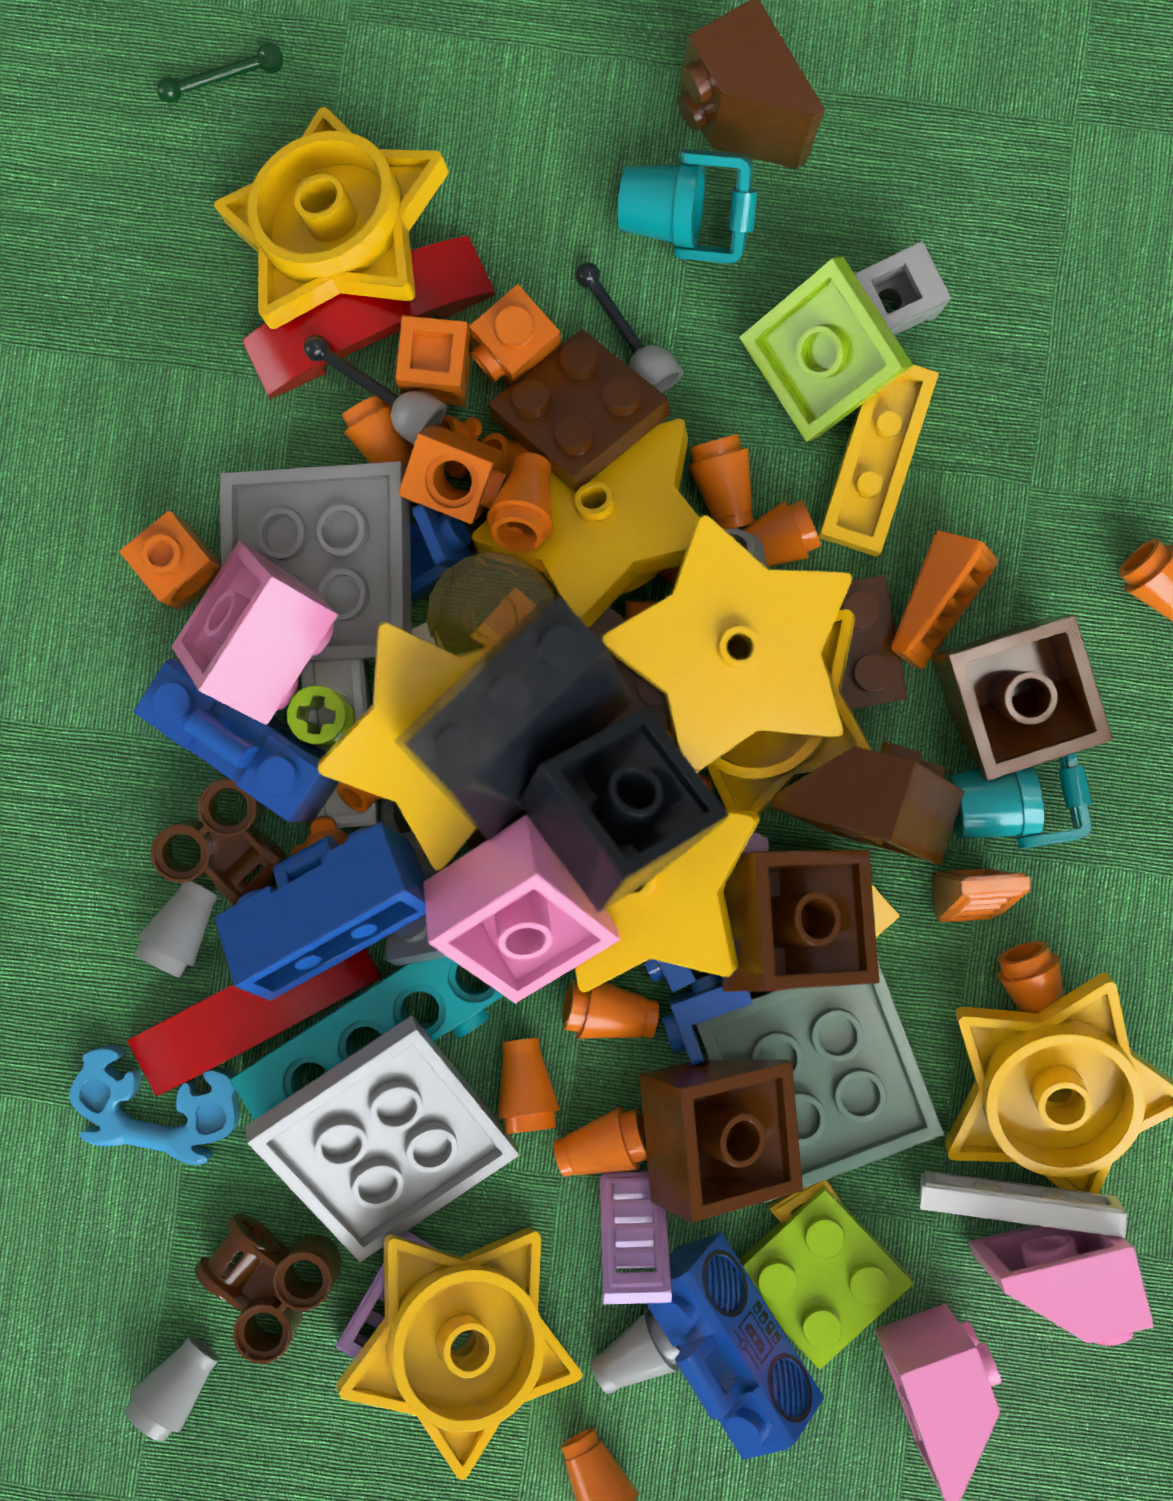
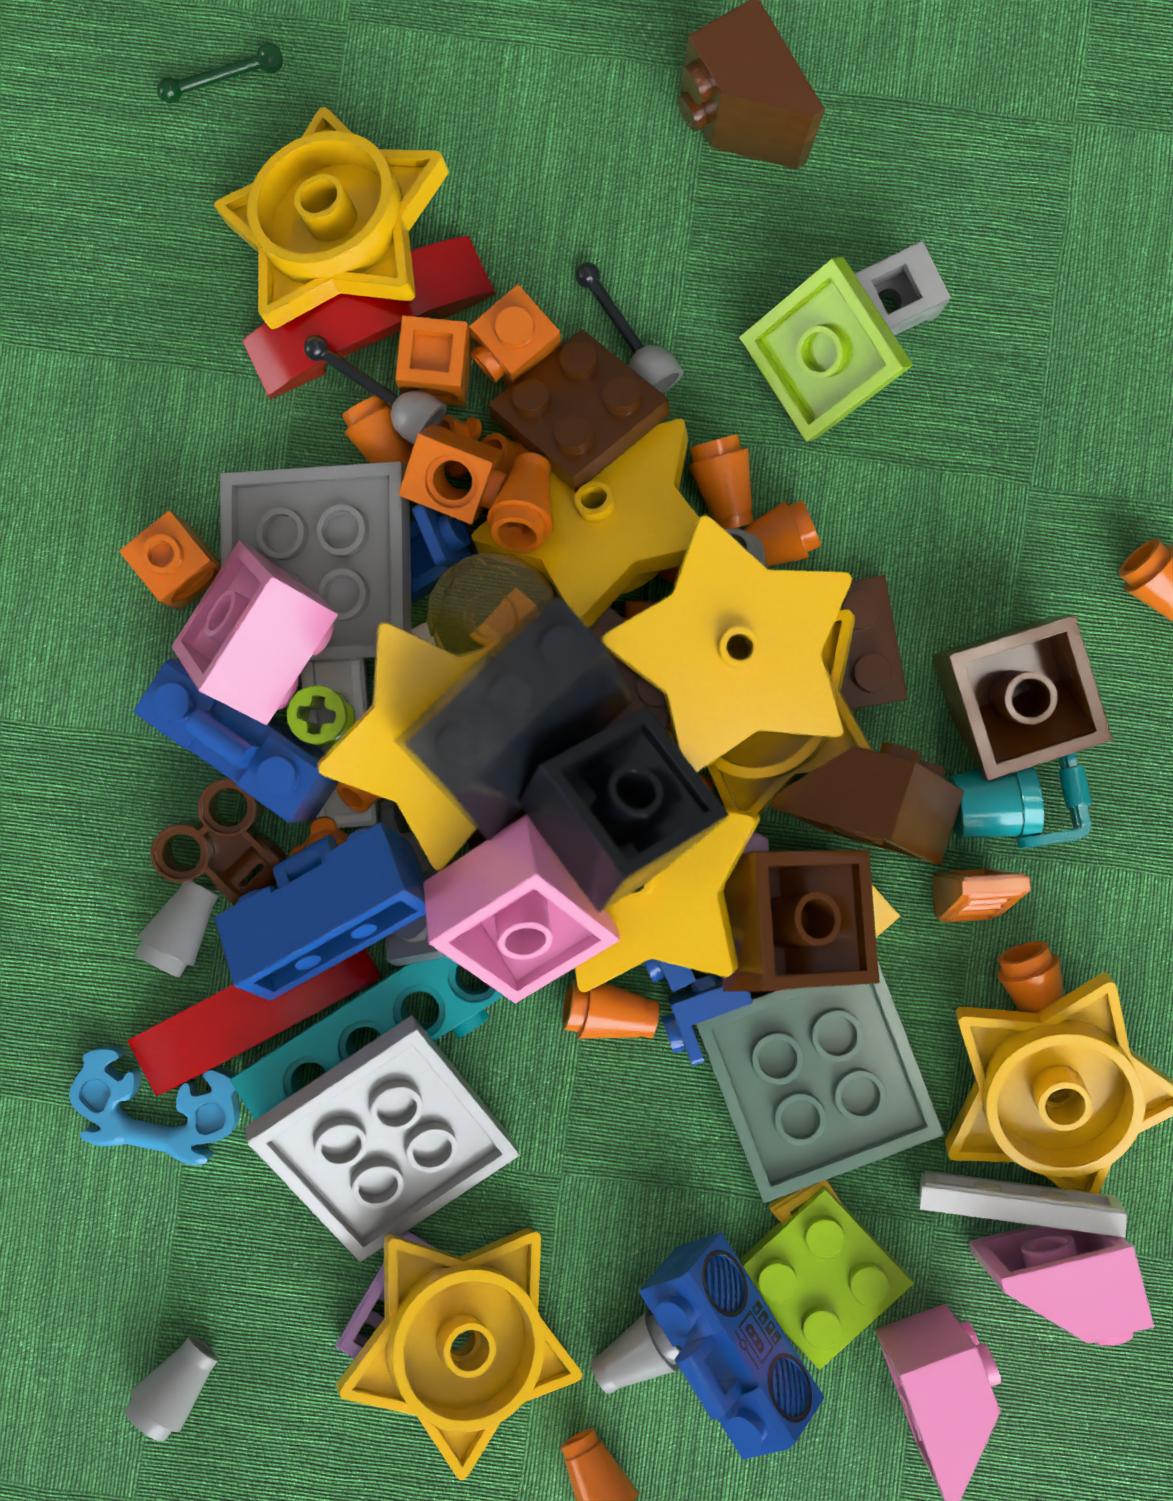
(267, 1283): reddish brown piece -> none
(525, 1088): orange cone -> none
(604, 1145): orange cone -> none
(633, 1237): lavender slope -> none
(670, 200): teal piece -> none
(720, 1135): reddish brown slope -> none
(877, 462): yellow plate -> none
(943, 591): orange slope -> none

